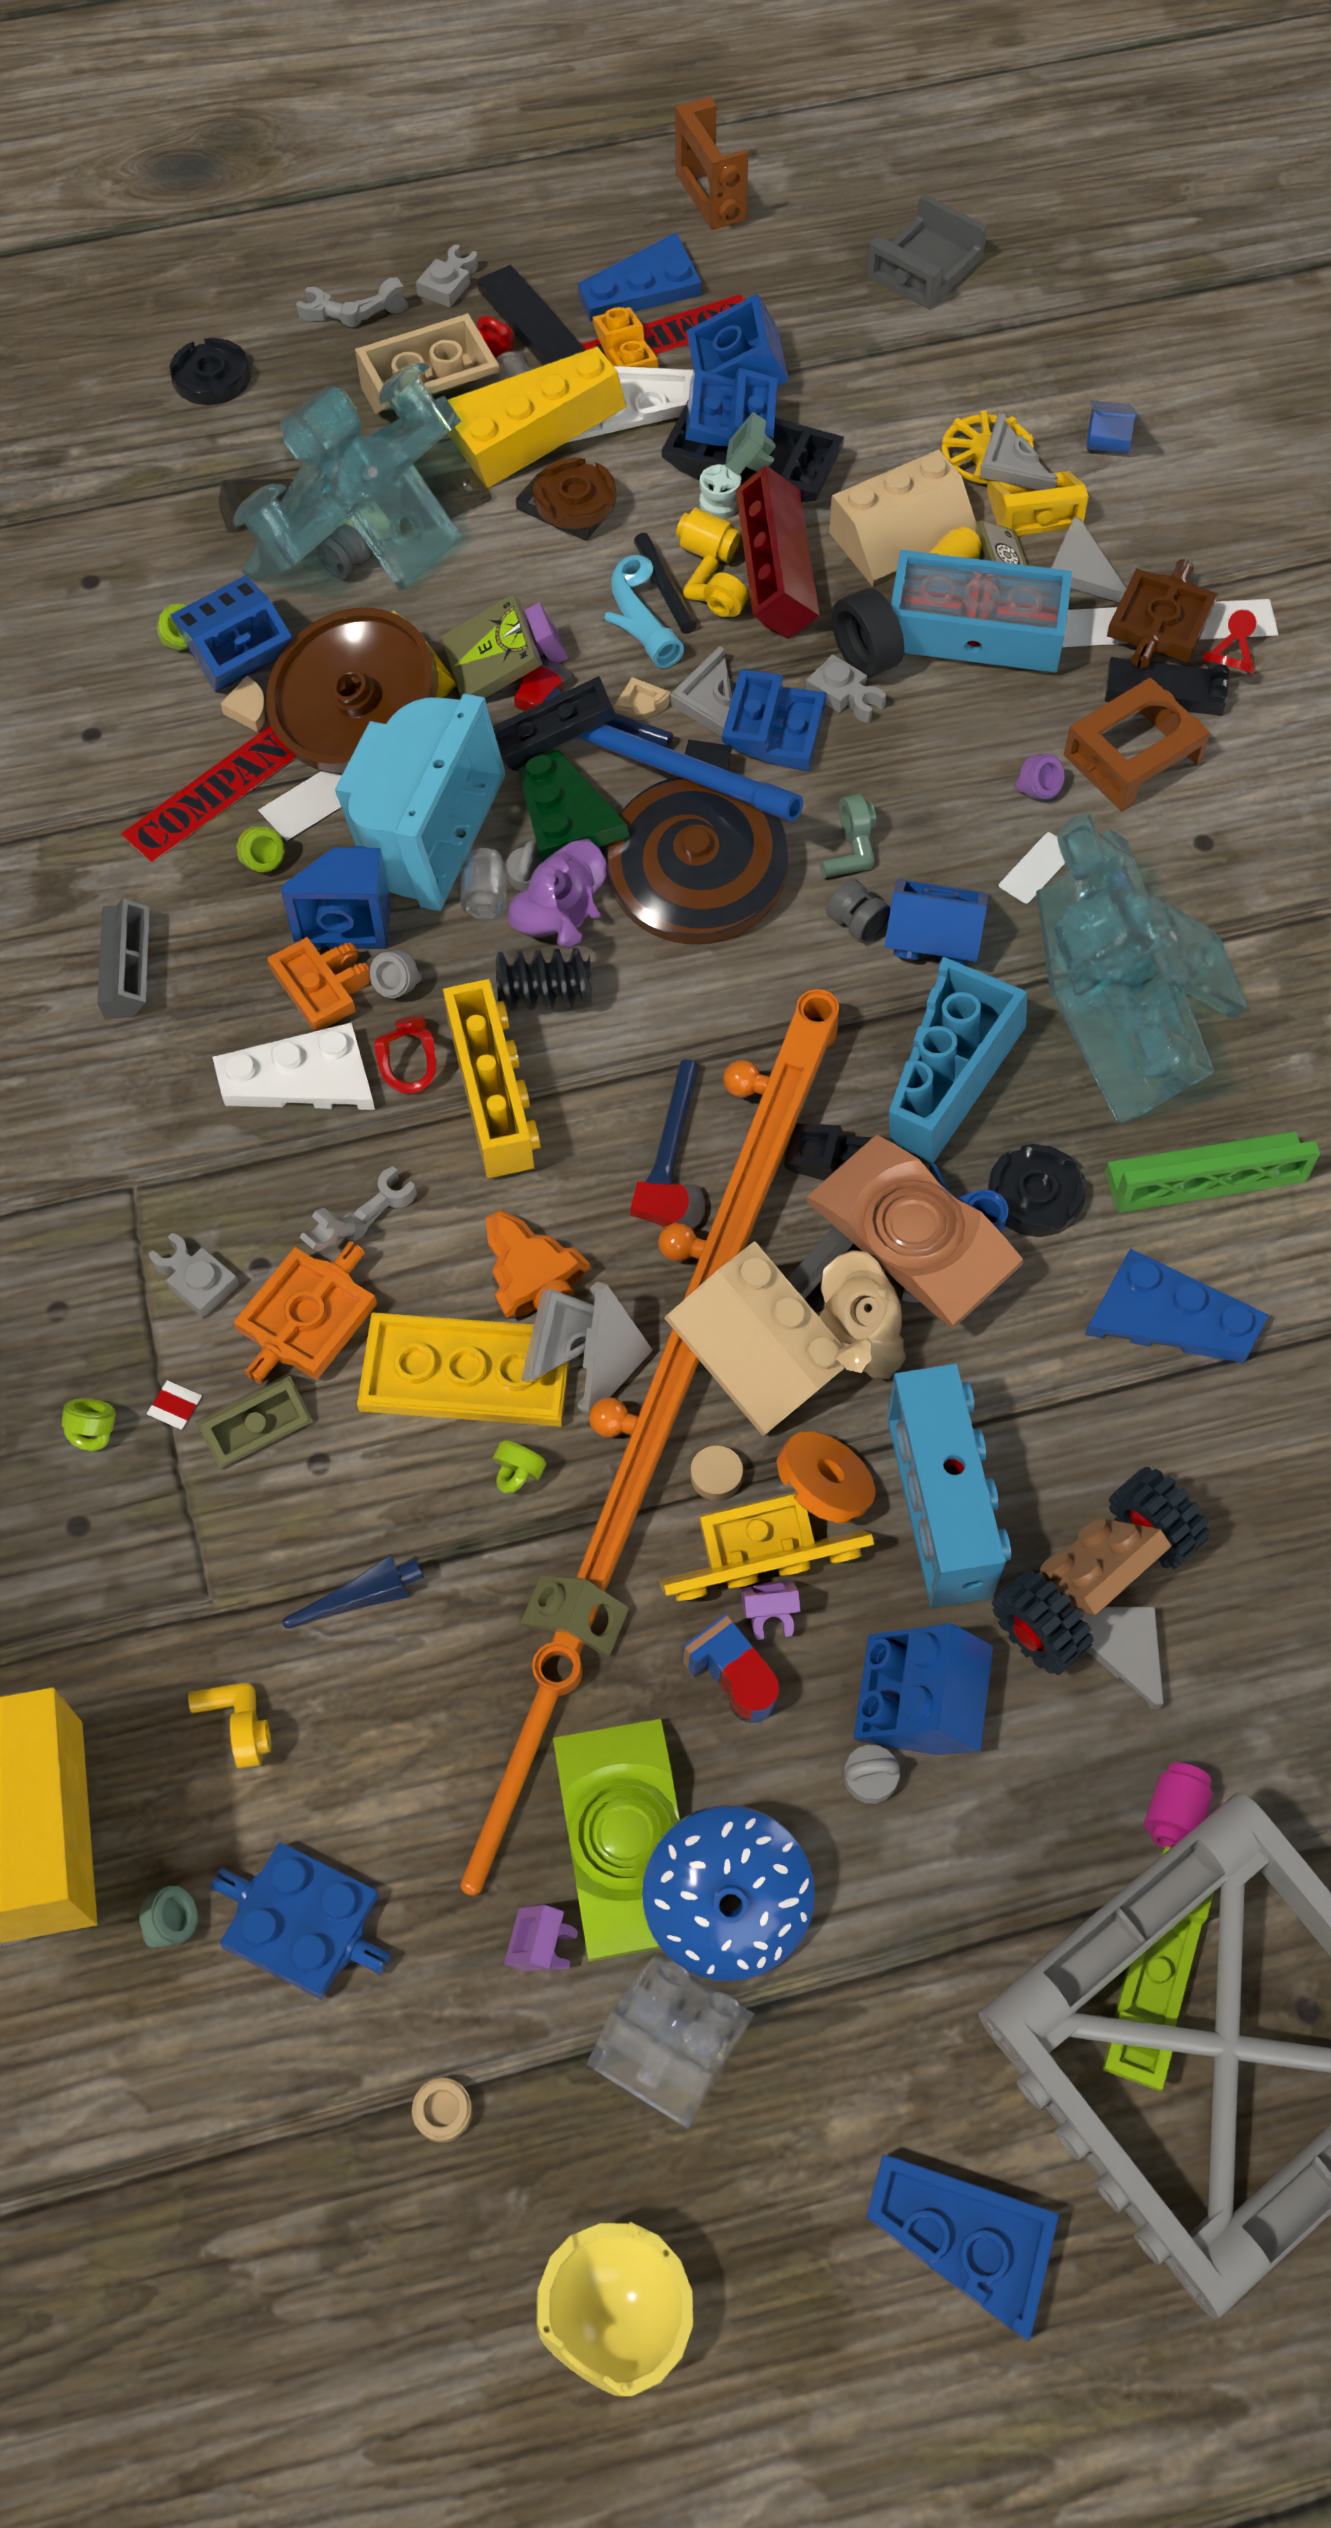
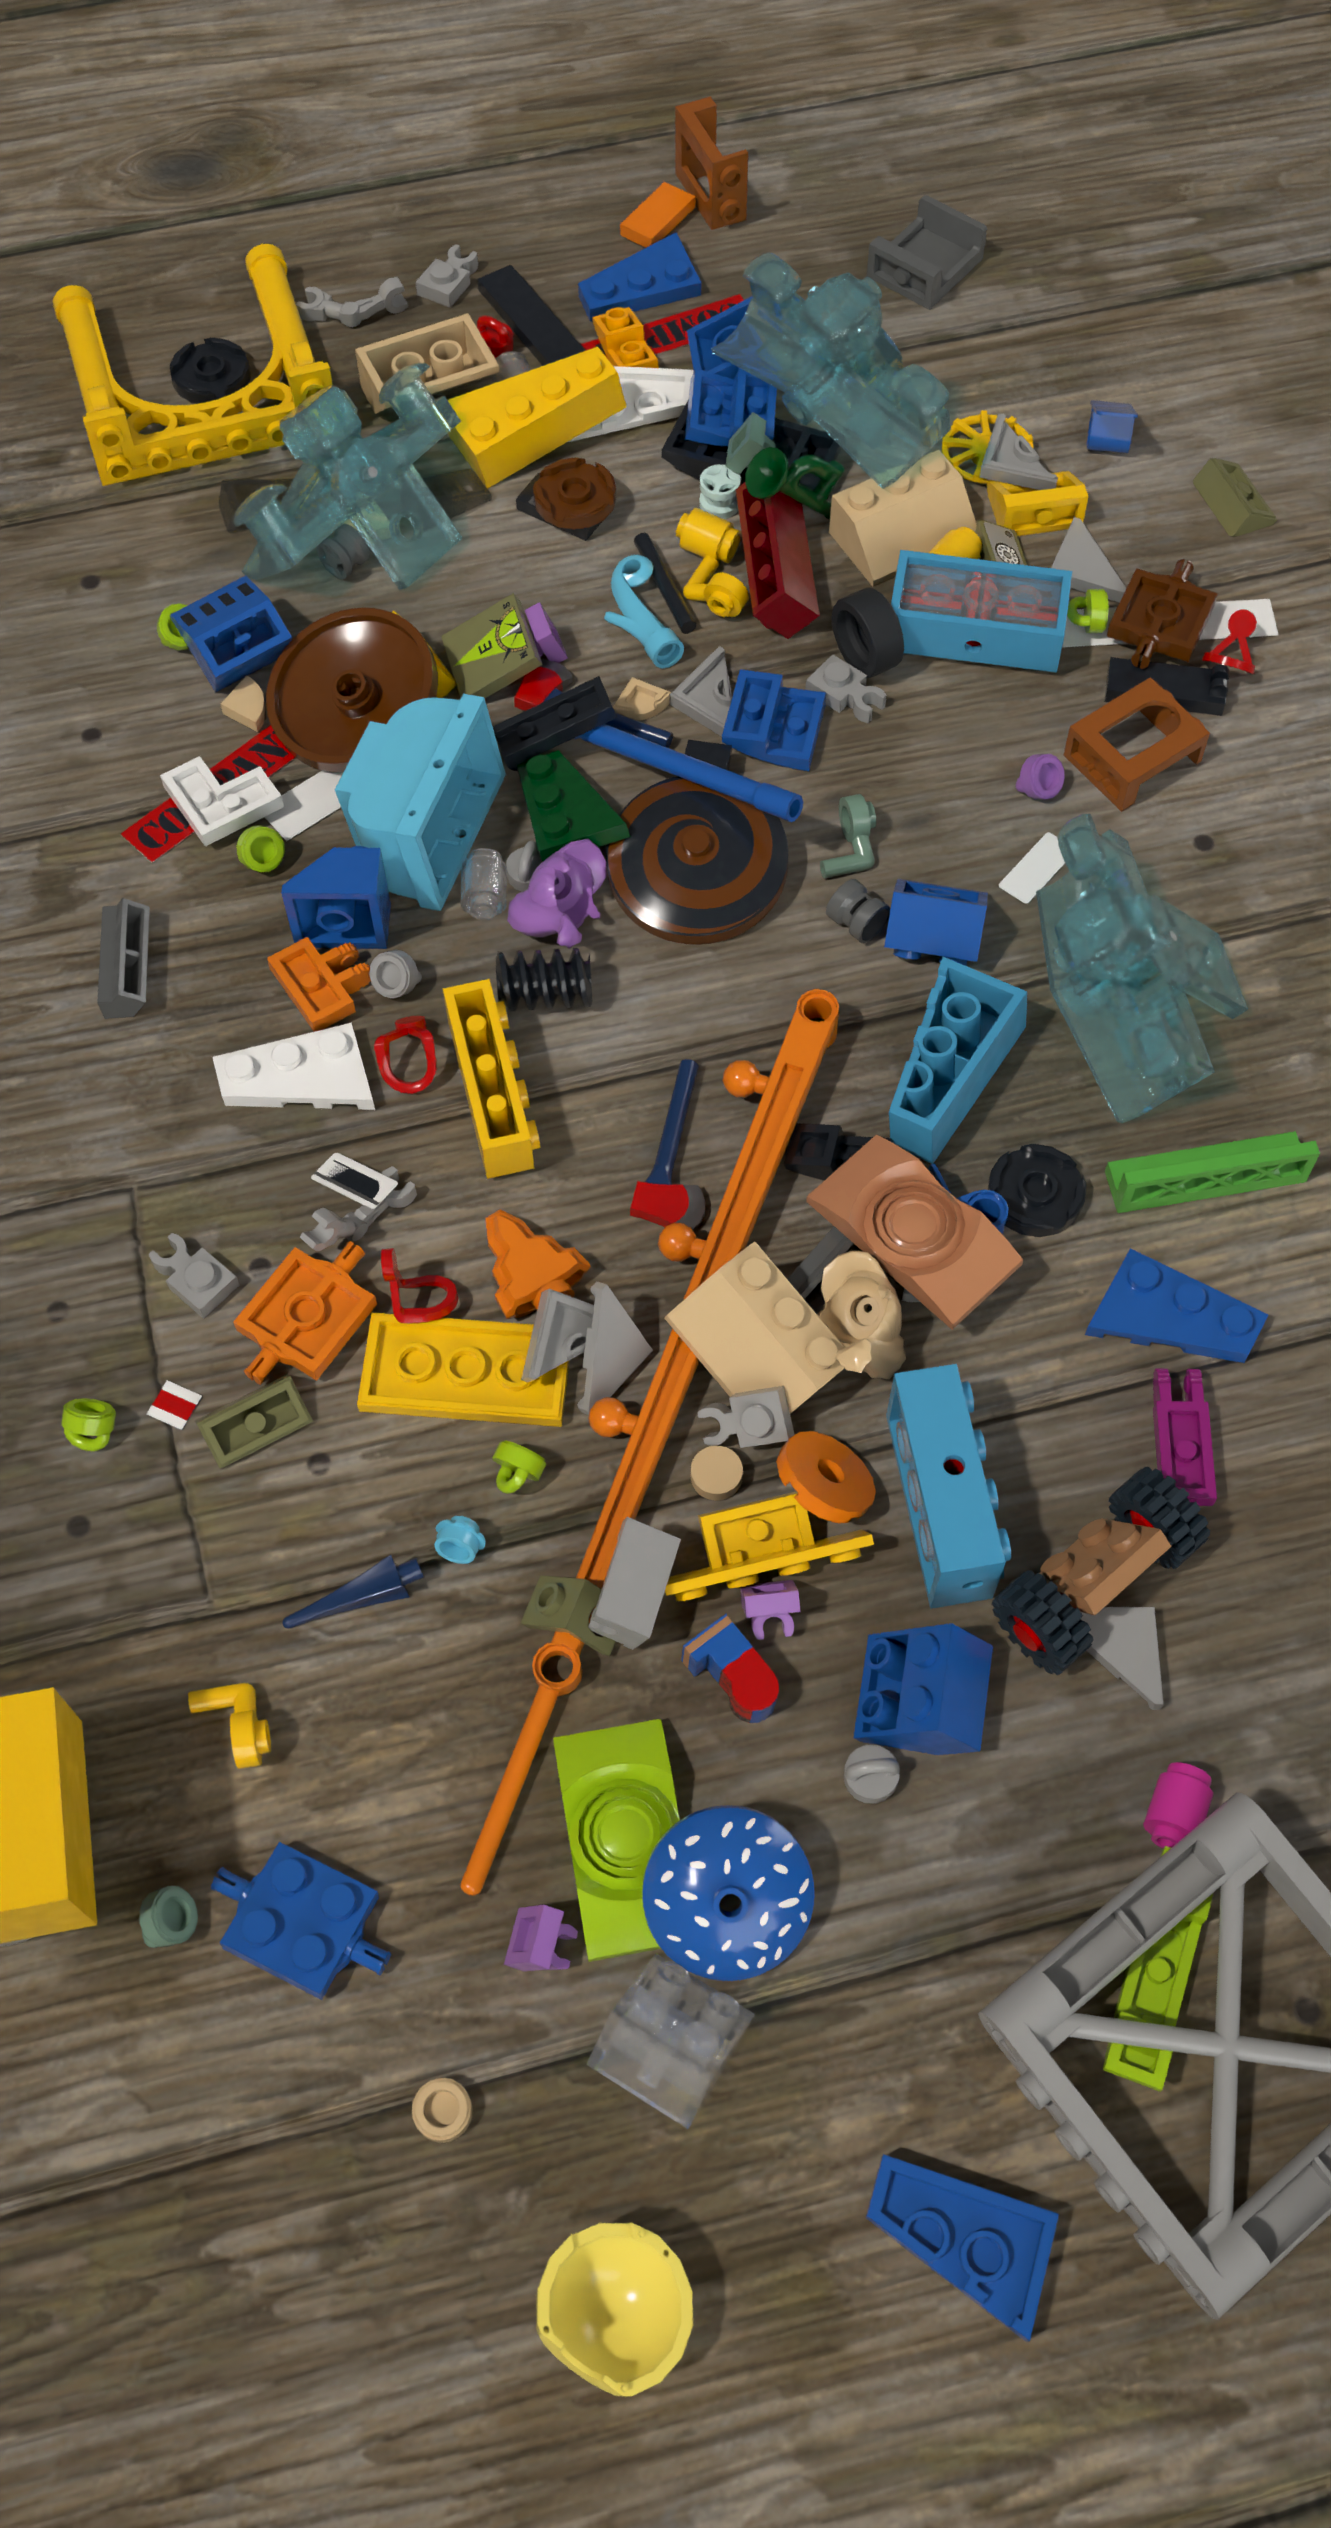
(211, 427): none -> yellow arch
(216, 808): none -> white plate
(354, 1180): none -> sticker
(416, 1315): none -> red piece
(459, 1539): none -> medium azure plate
(634, 1584): none -> light grey hinge
(657, 215): none -> orange tile
(754, 1416): none -> light grey plate
(770, 473): none -> dark green piece
(838, 367): none -> clear light blue piece
(1095, 610): none -> lime tile
(1184, 1436): none -> magenta hinge
(1233, 497): none -> olive slope

